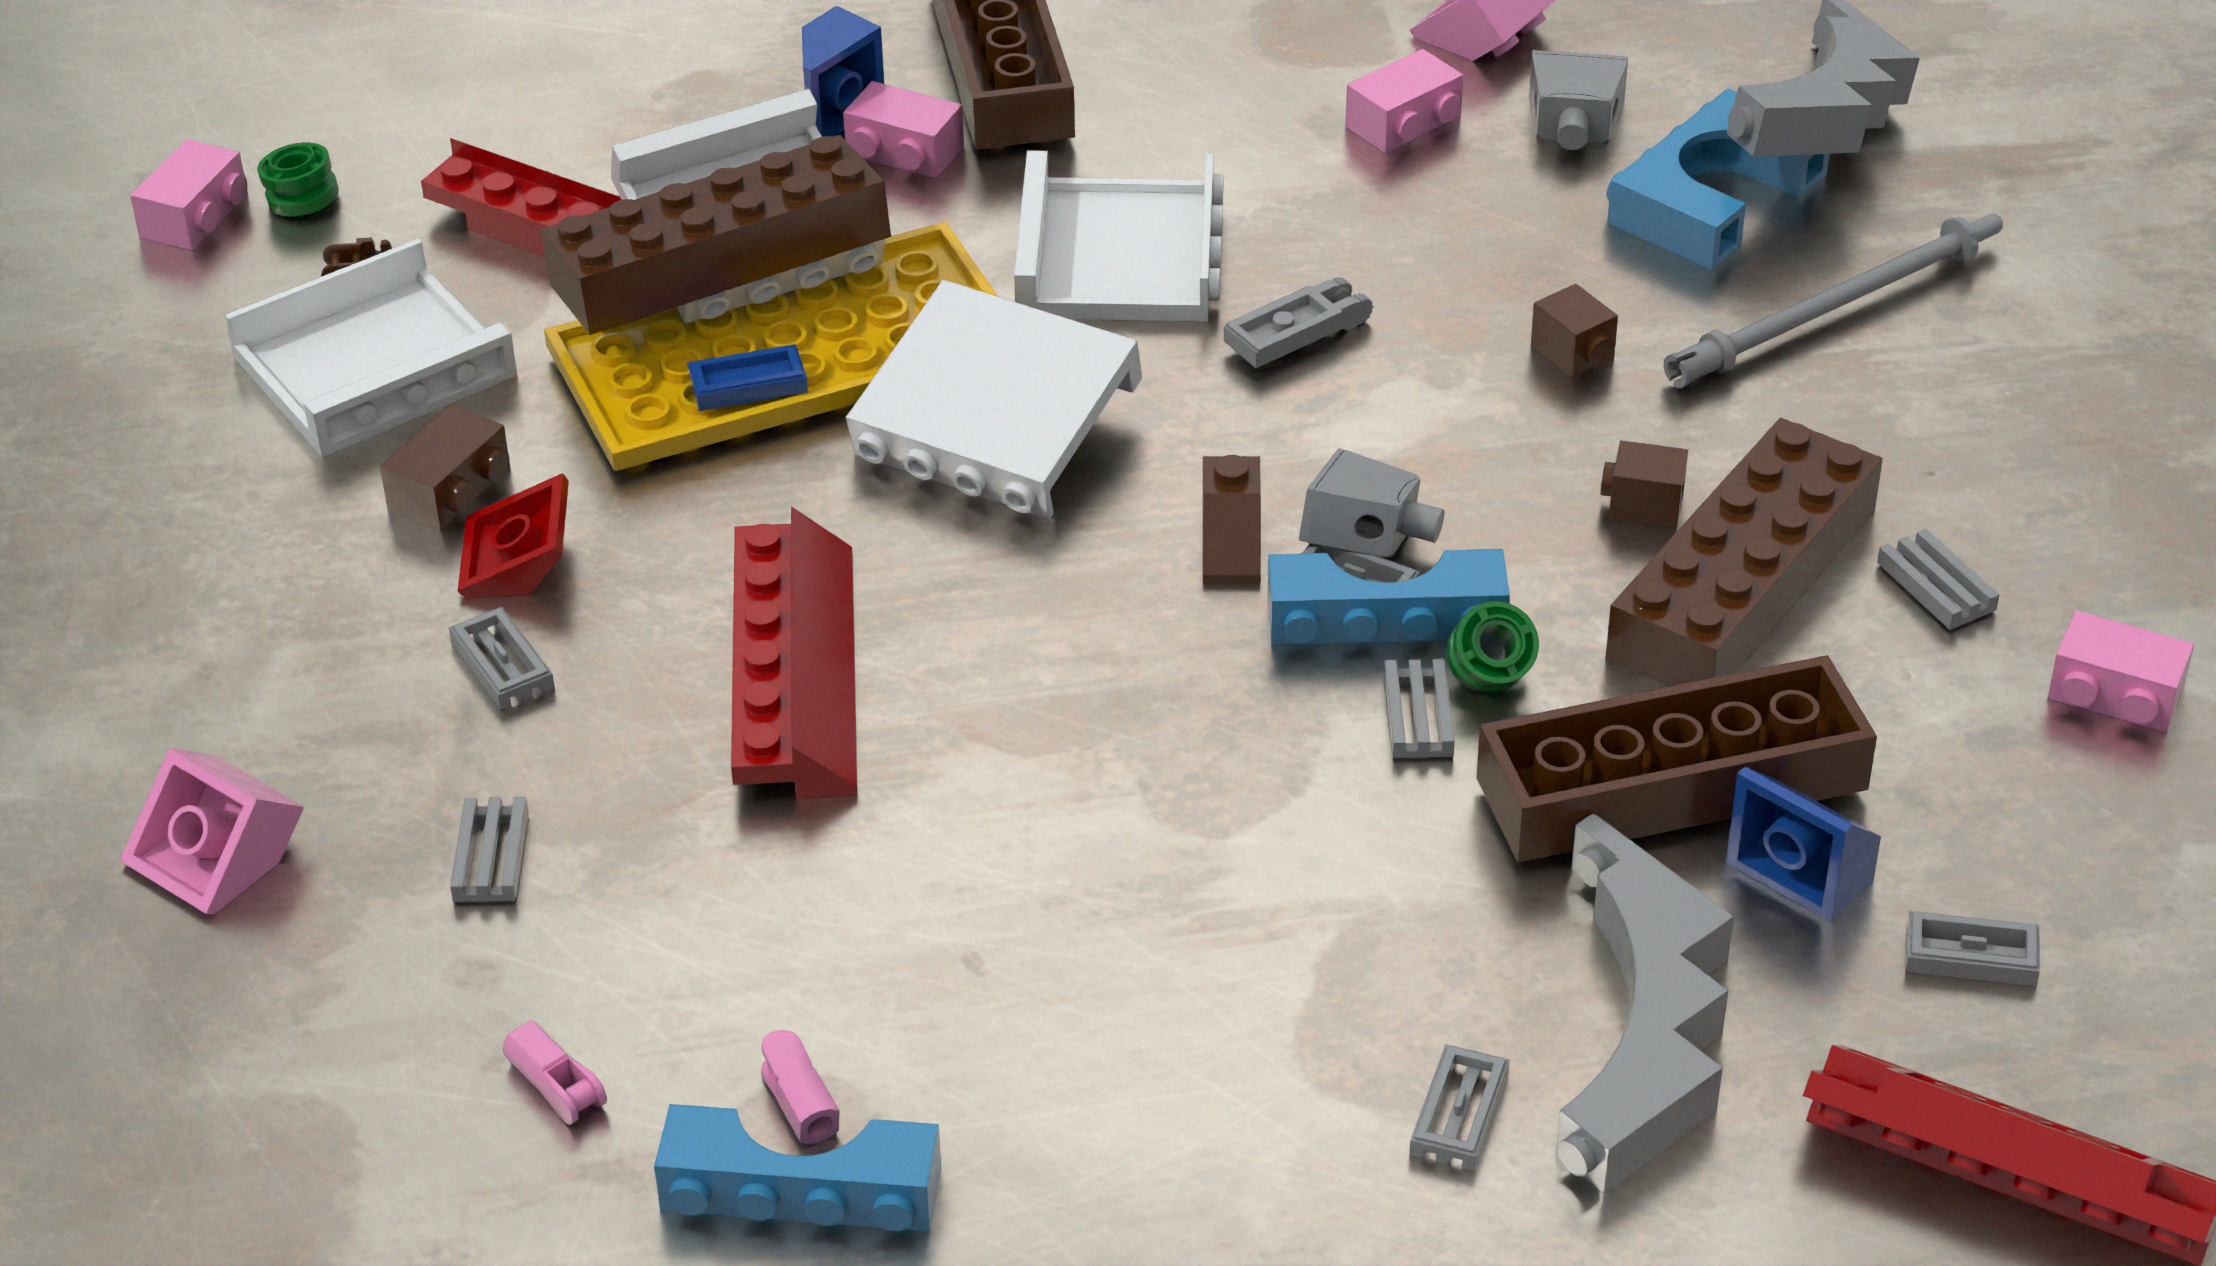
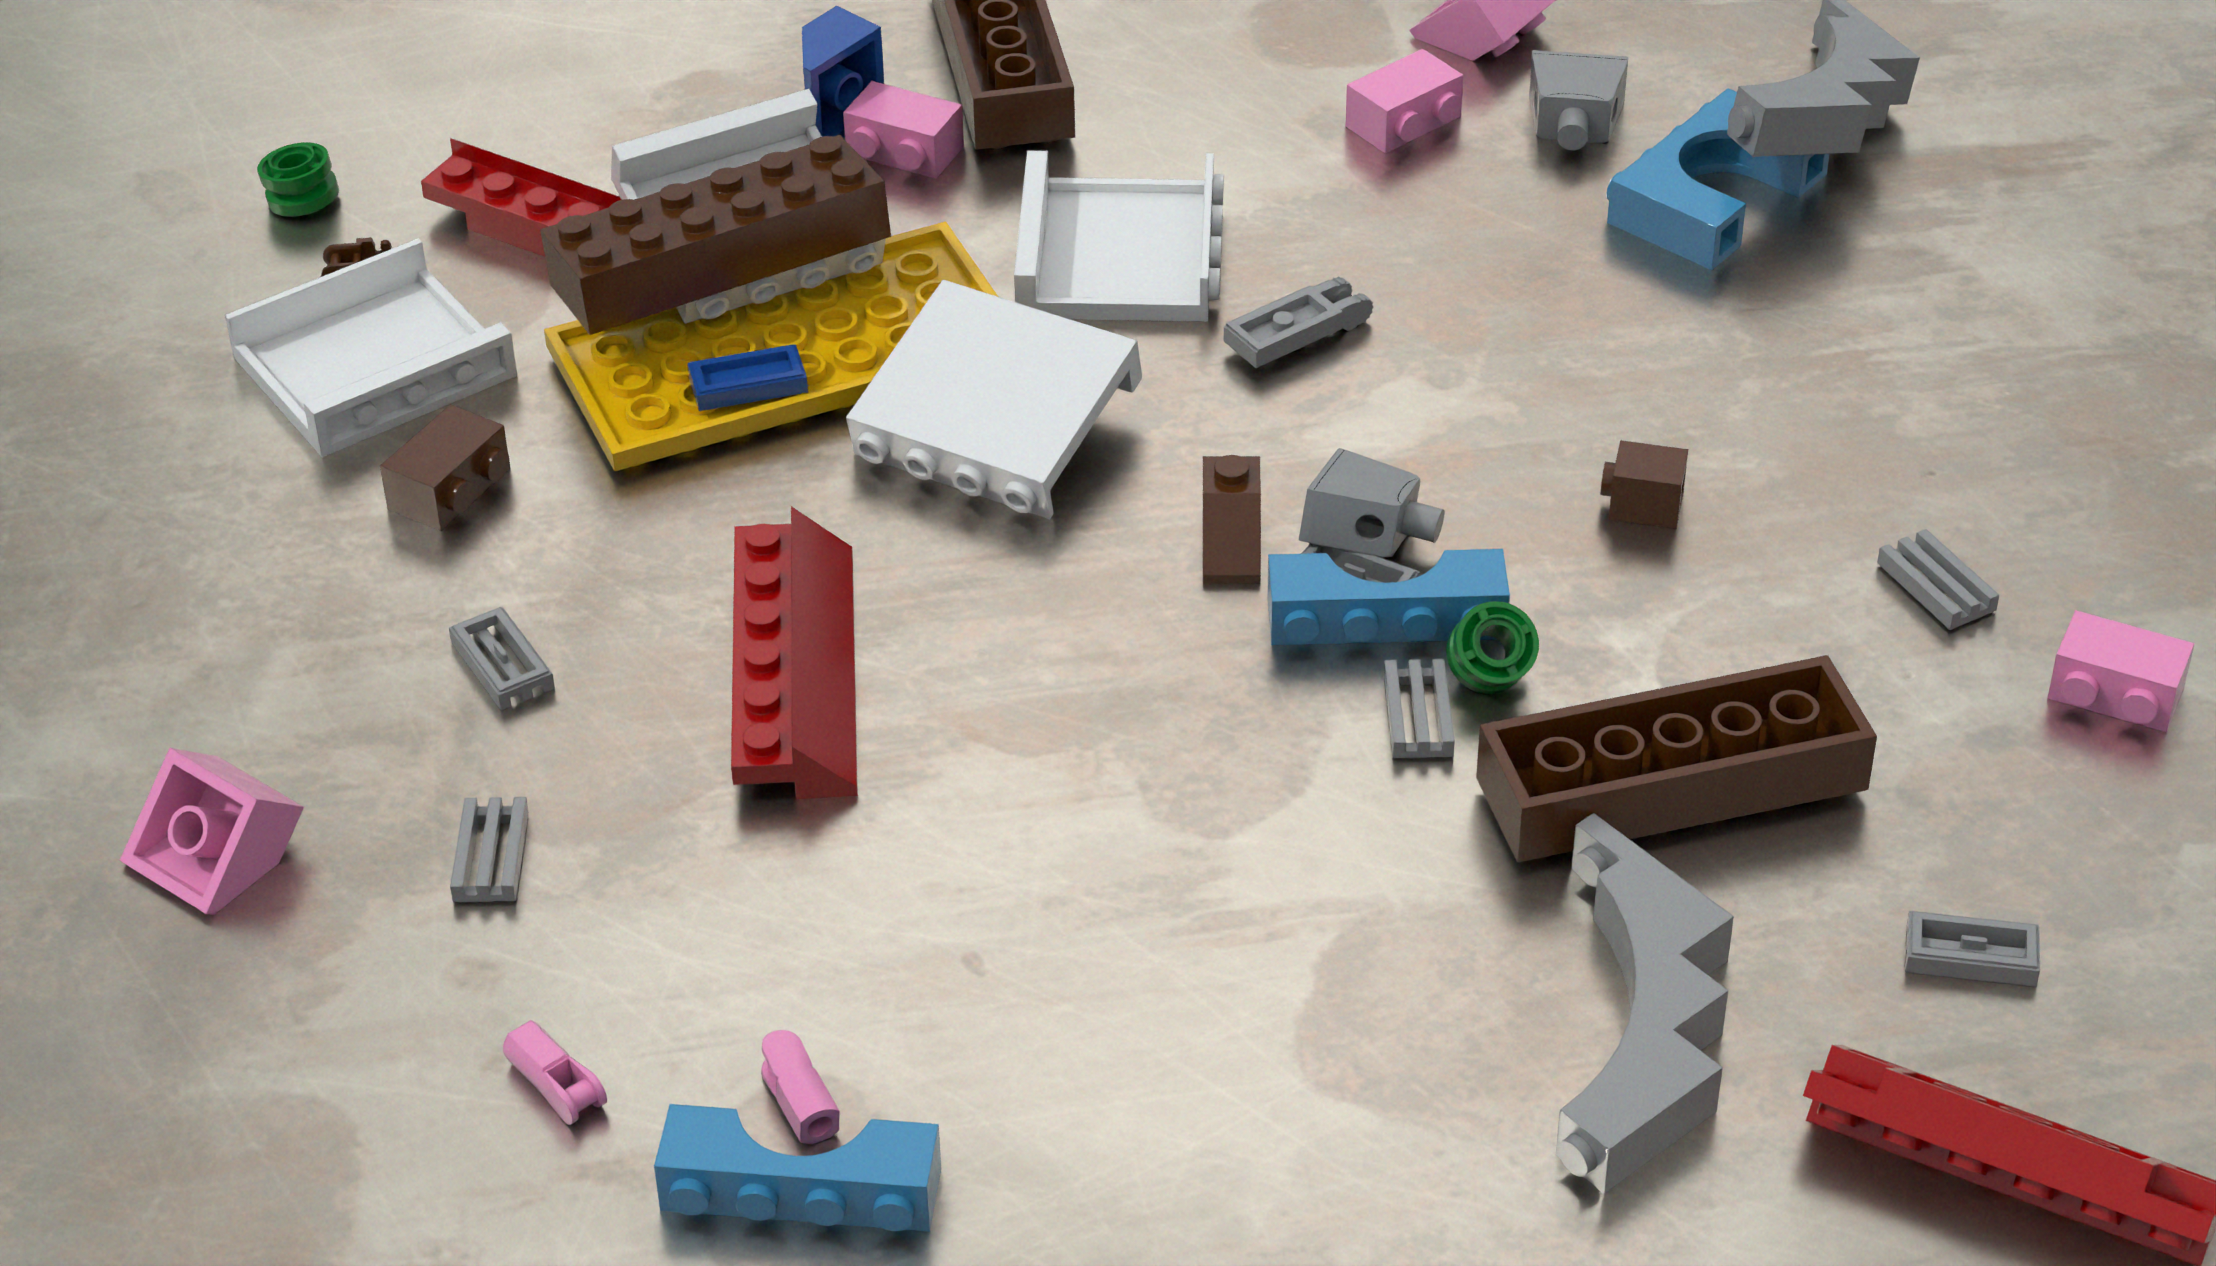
(189, 194): bright pink brick -> none
(514, 542): red slope -> none
(1448, 1144): light grey tile -> none
(1574, 330): reddish brown brick -> none
(1718, 351): light grey bar -> none
(1744, 557): reddish brown brick -> none
(1799, 845): blue slope -> none

